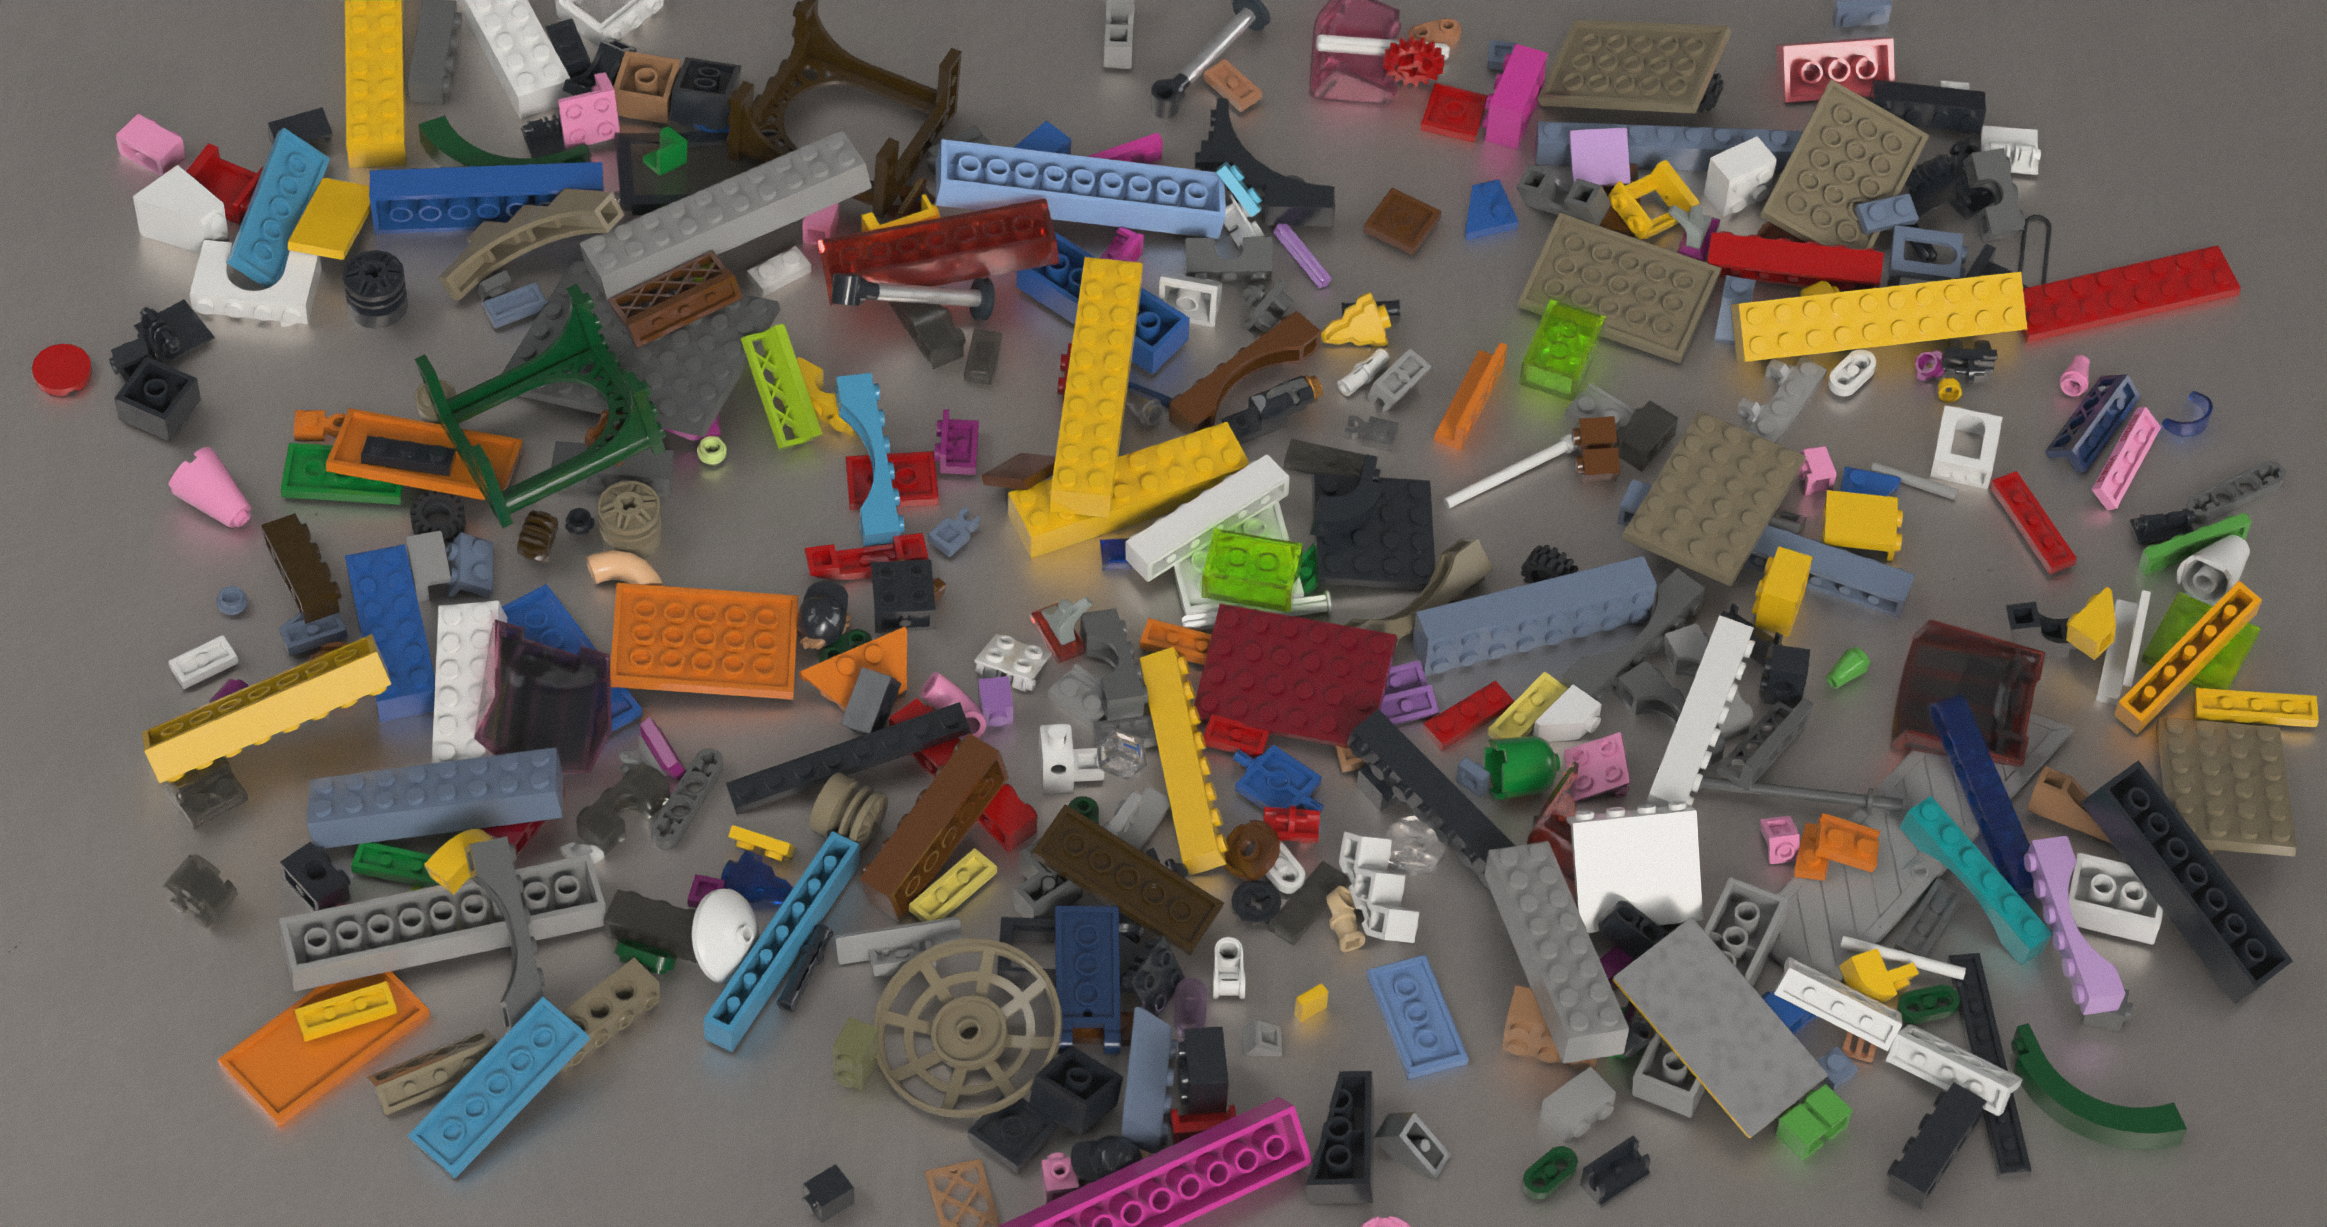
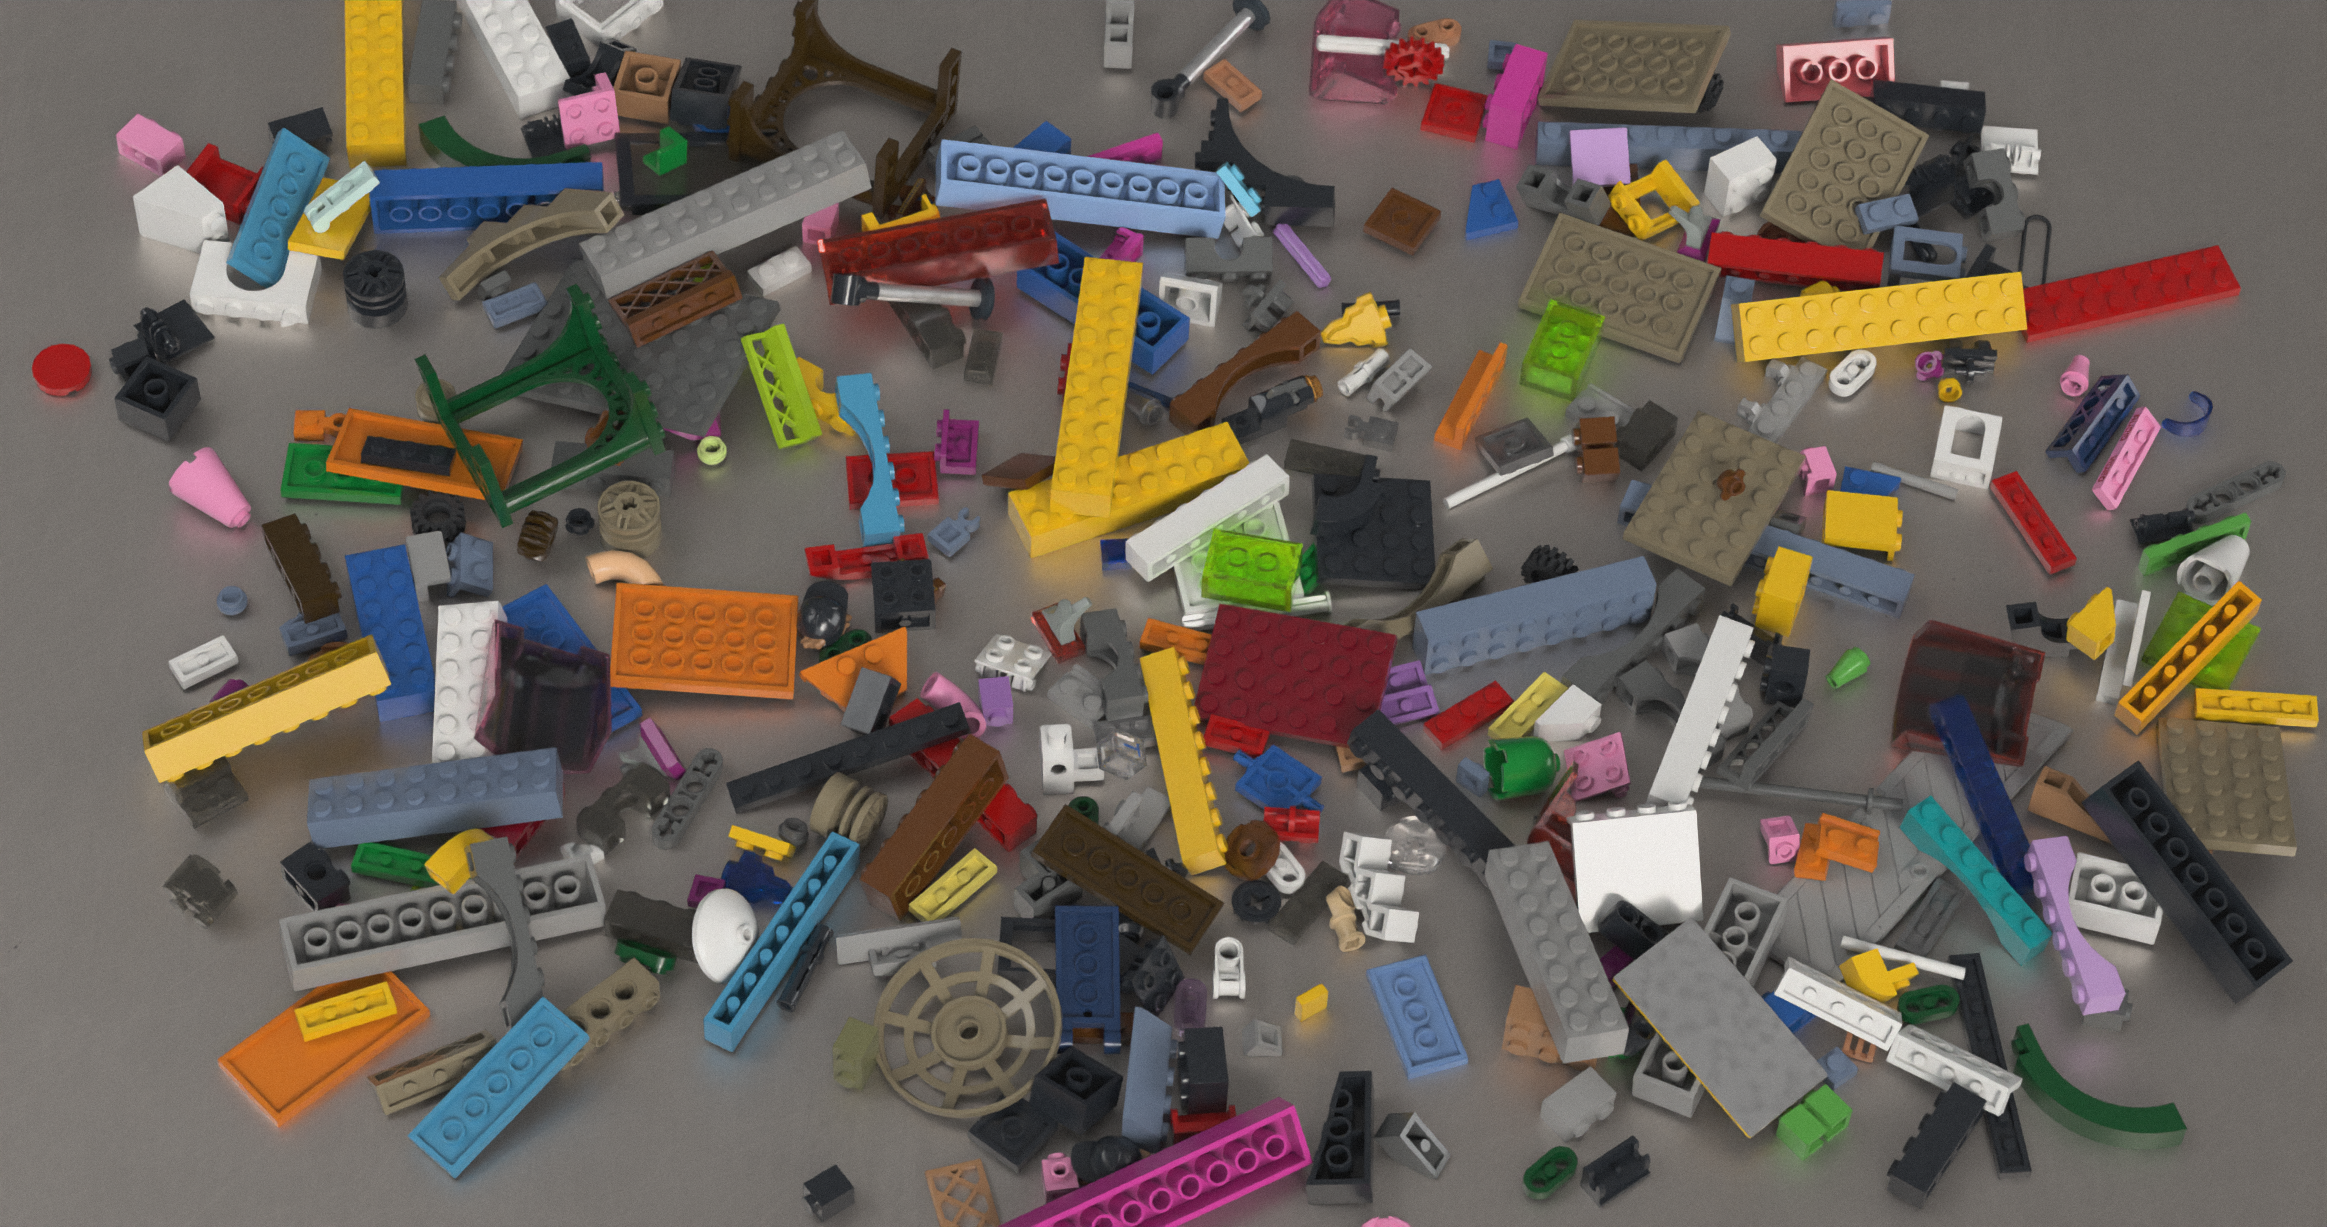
(340, 196): none -> light aqua plate
(793, 831): none -> flat silver plate
(1514, 446): none -> flat silver plate
(1731, 483): none -> reddish brown plate

